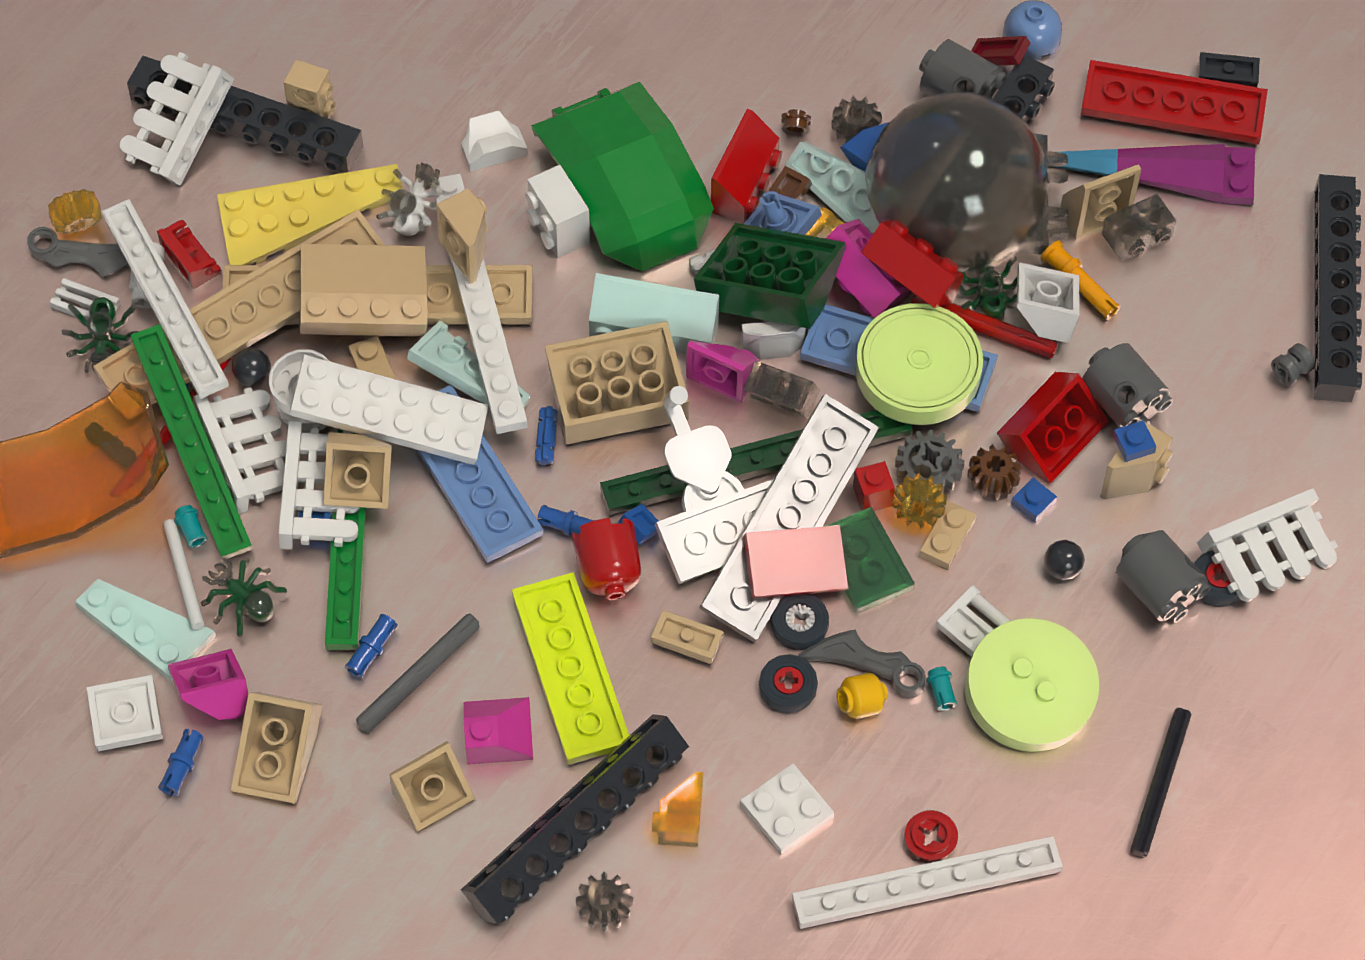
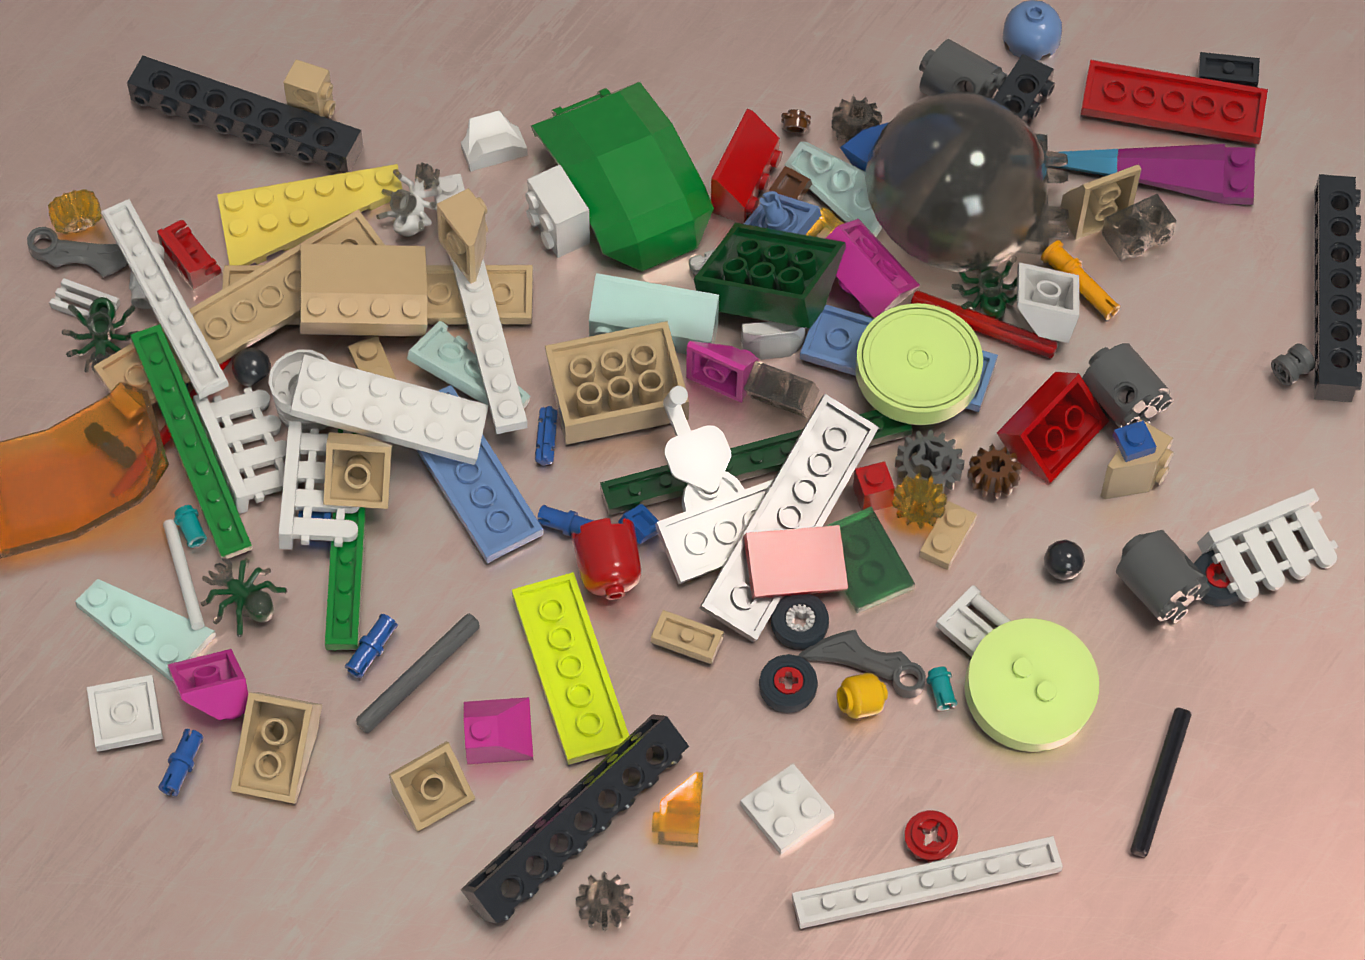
(194, 118): white fence -> none
(913, 263): red slope -> none
(1002, 50): dark red tile -> none
(1034, 500): blue plate -> none

